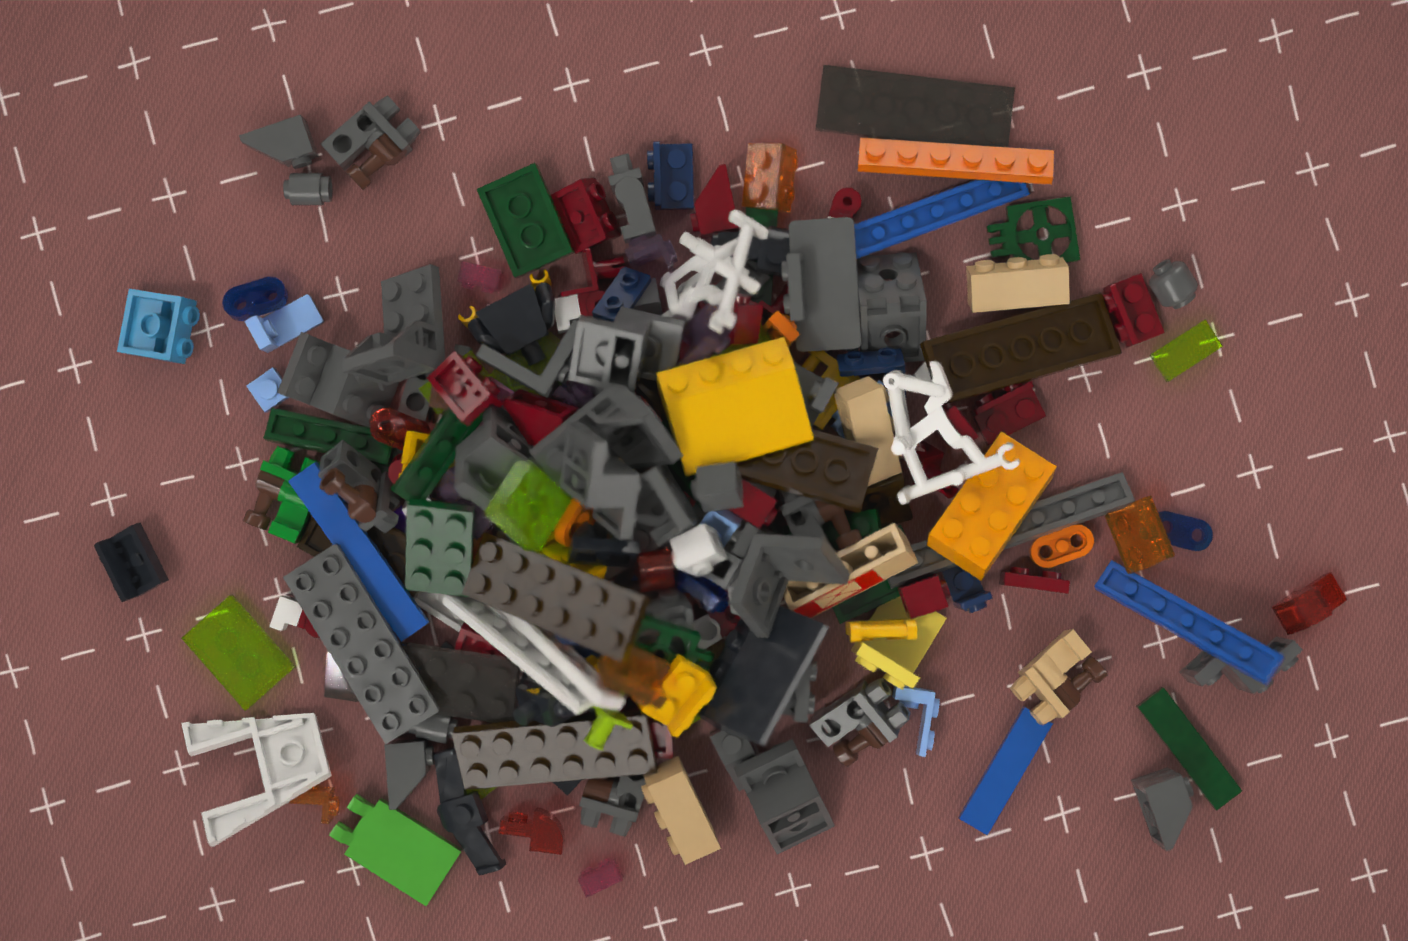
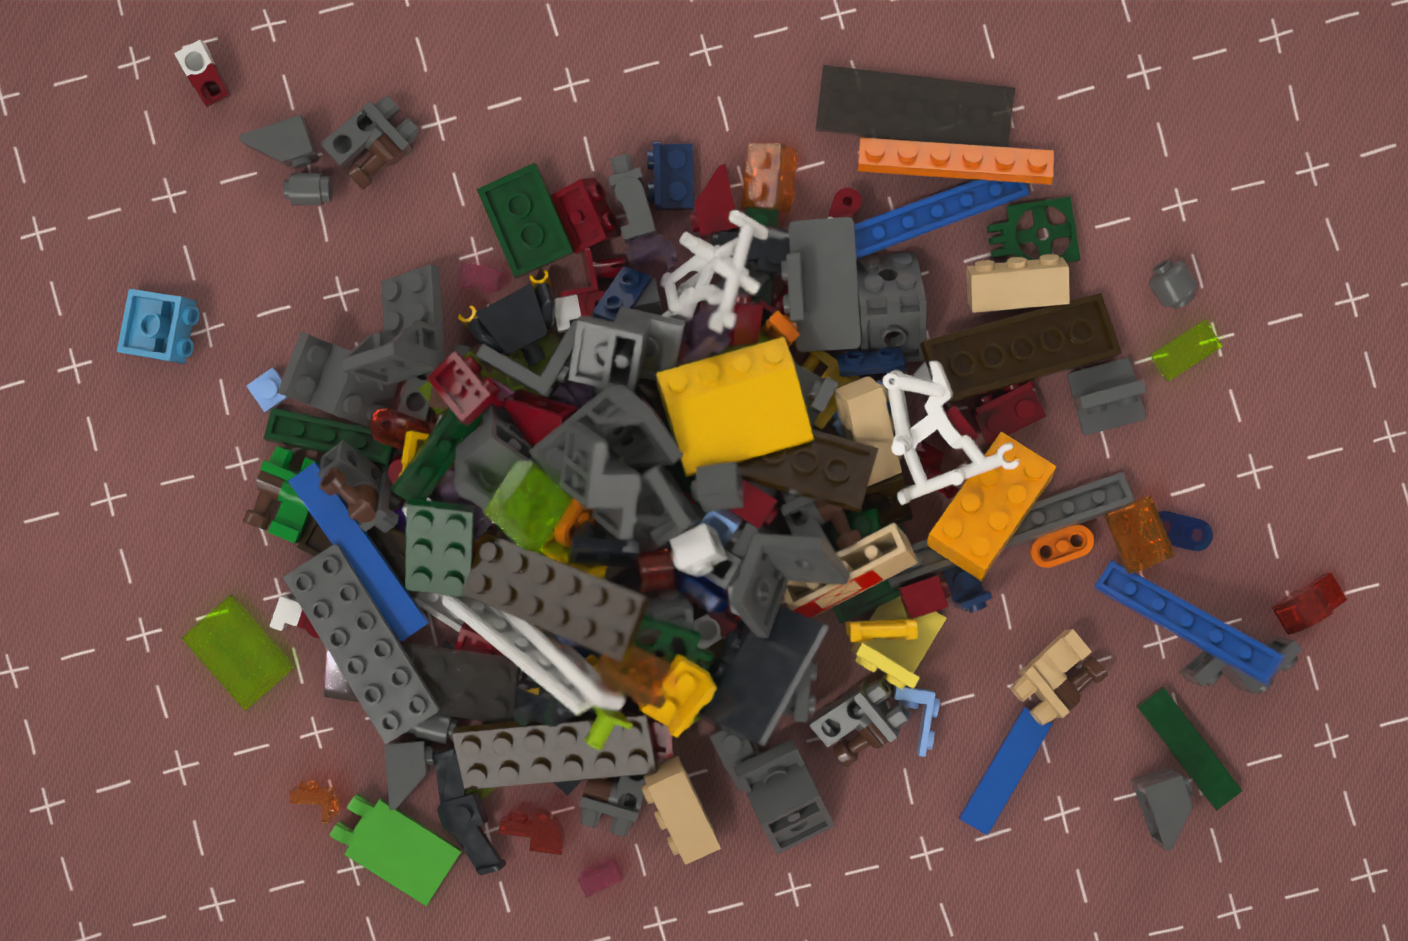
(131, 562): black bracket -> none
(202, 72): none -> leg
(256, 298): clear blue plate -> none
(284, 323): light blue bracket -> none
(288, 757): white wing -> none
(1048, 582): dark red plate -> none
(1107, 396): none -> dark grey bracket
(1132, 311): dark red bracket -> none

